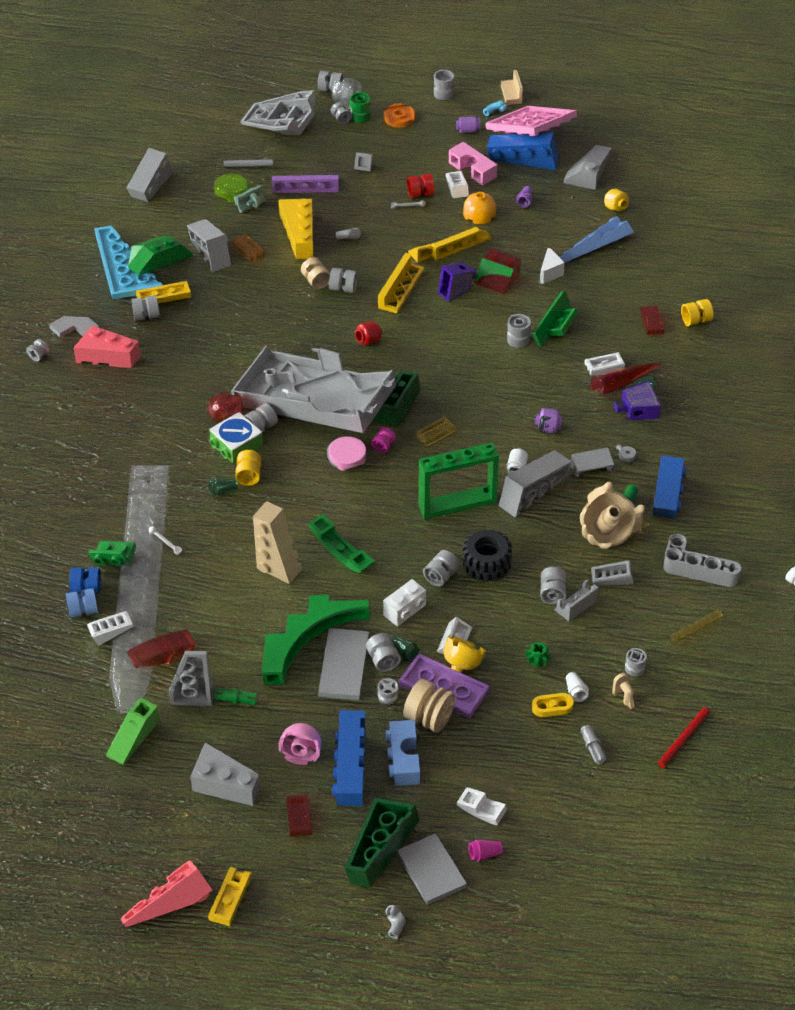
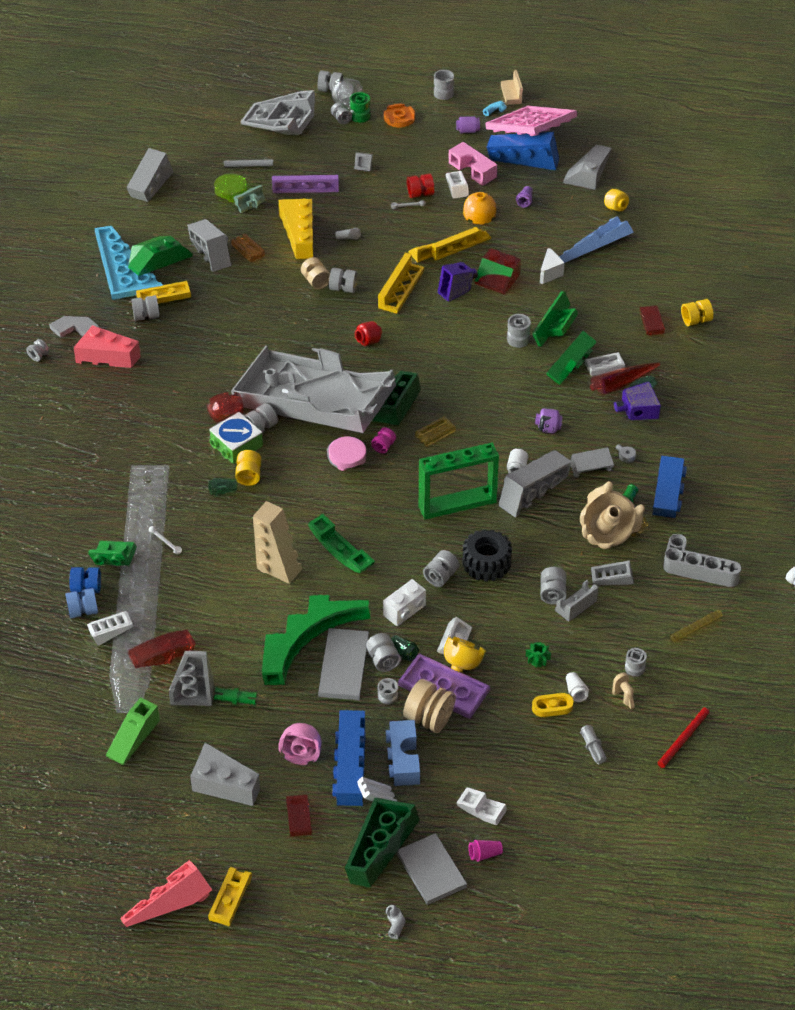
(372, 789): none -> white tile
(572, 357): none -> green bracket

